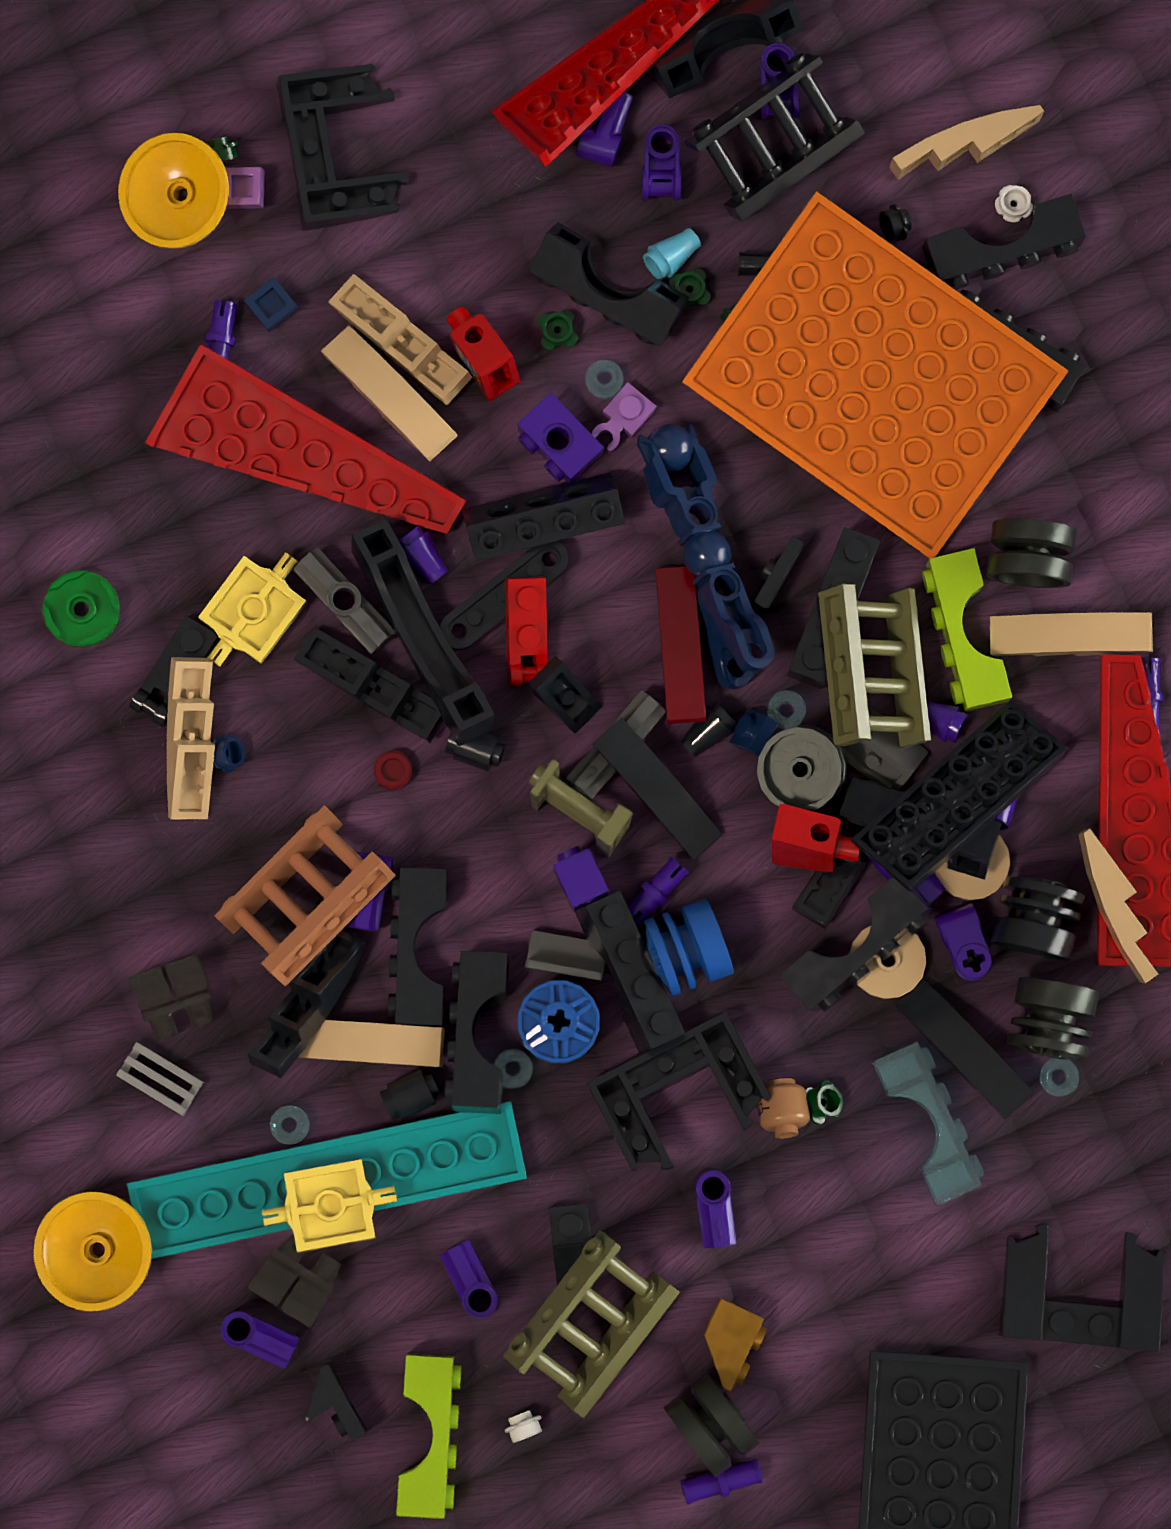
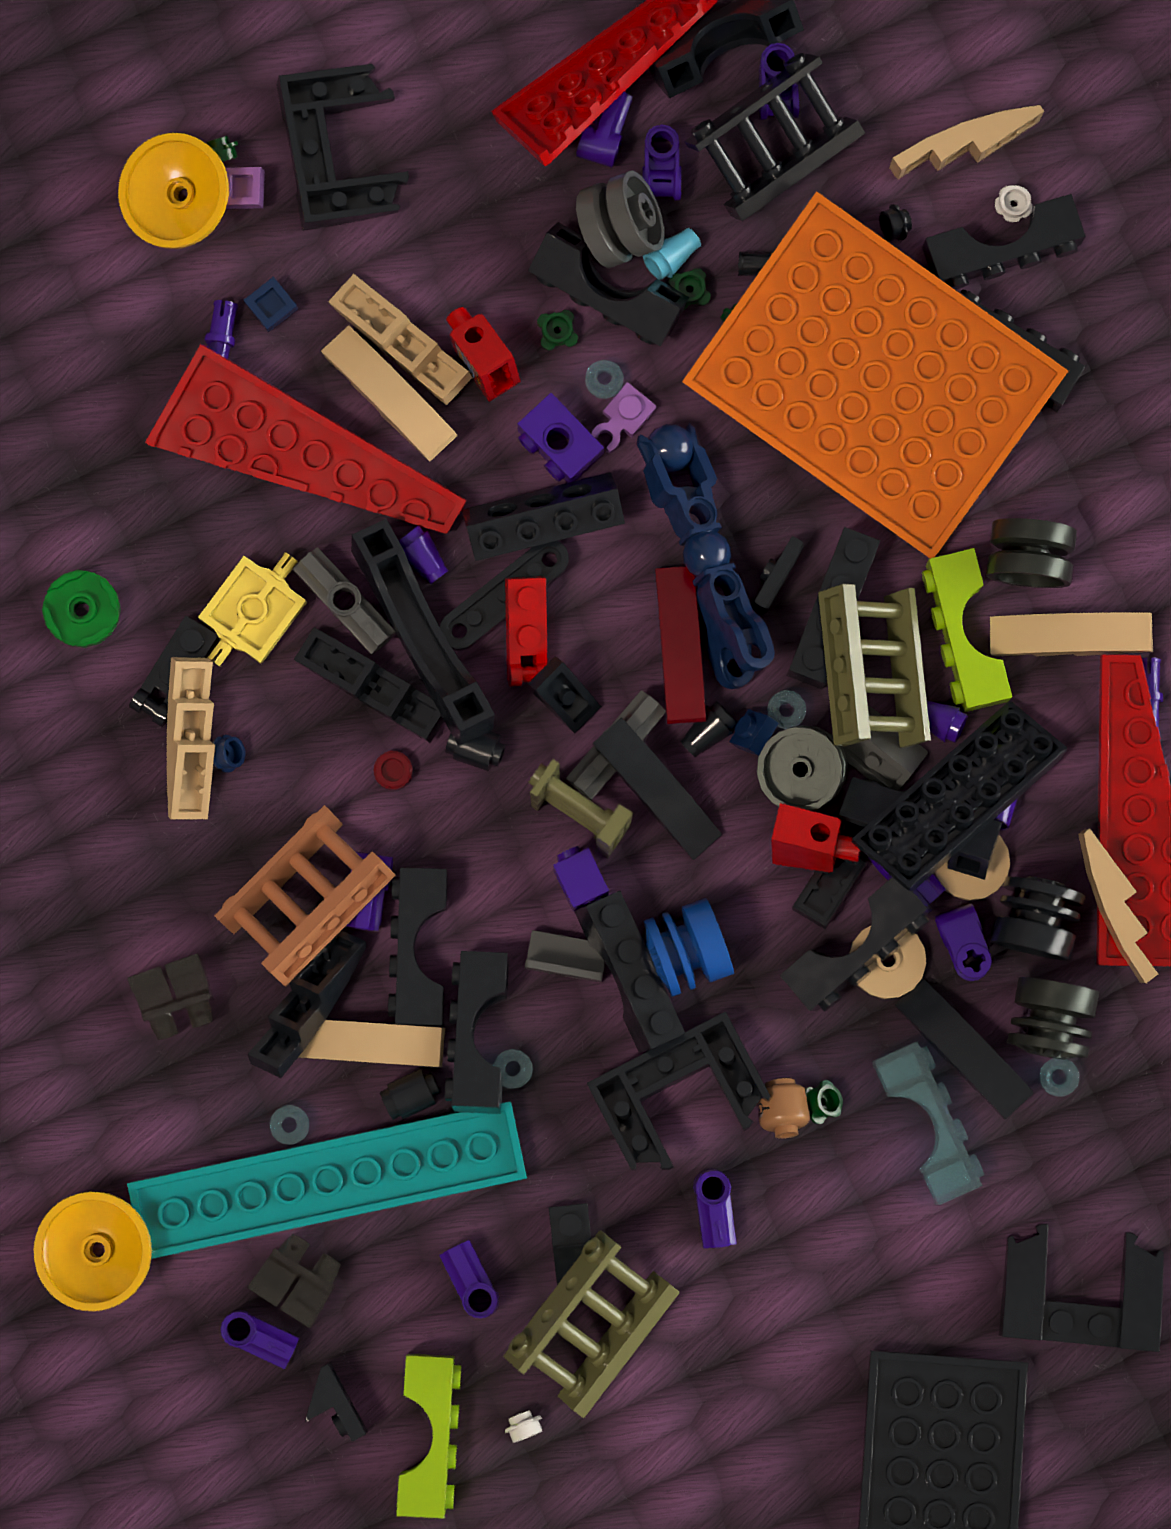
(131, 1061): light grey tile -> none
(329, 1205): light yellow plate -> none
(577, 1008): blue wheel -> none
(620, 219): none -> dark grey wheel
(656, 891): dark purple pin -> none
(711, 1425): pearl dark grey wheel -> none
(729, 1338): pearl gold slope -> none
(731, 1479): dark purple pin -> none

